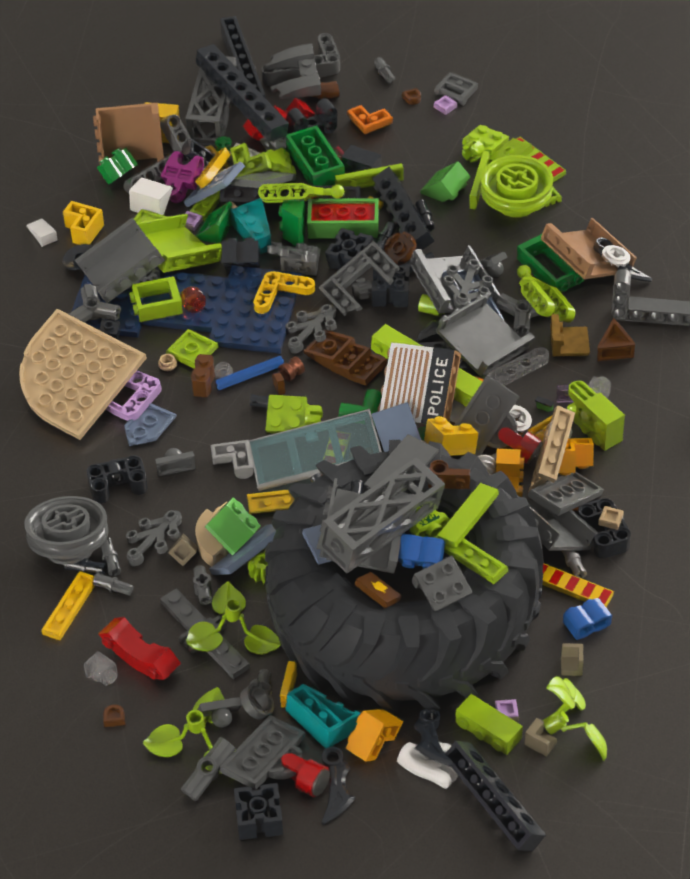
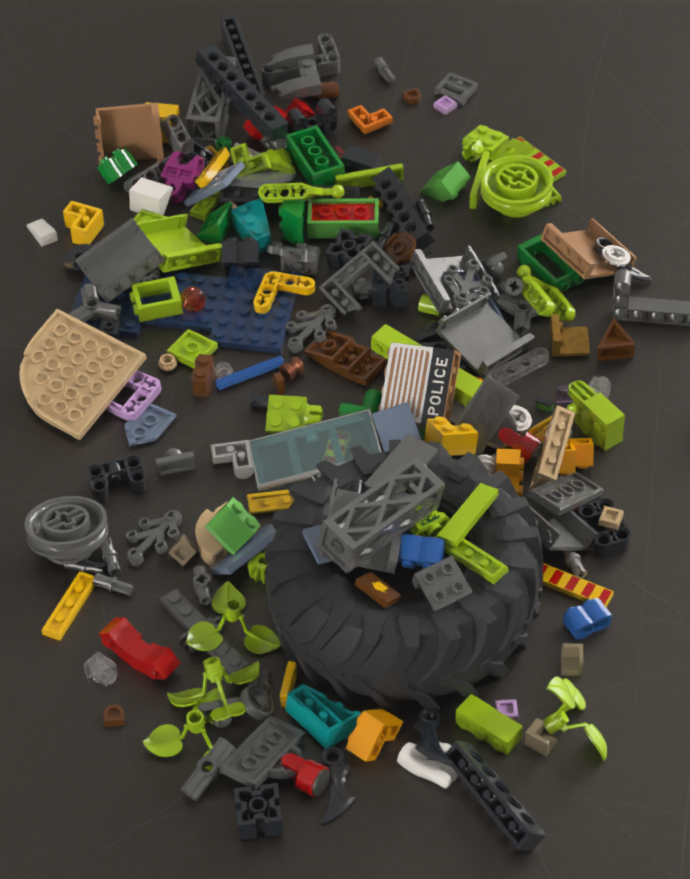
(193, 220): lavender tile -> none
(214, 672): none -> lime plant
(451, 477): reddish brown plate -> none
(510, 286): none -> dark grey axle

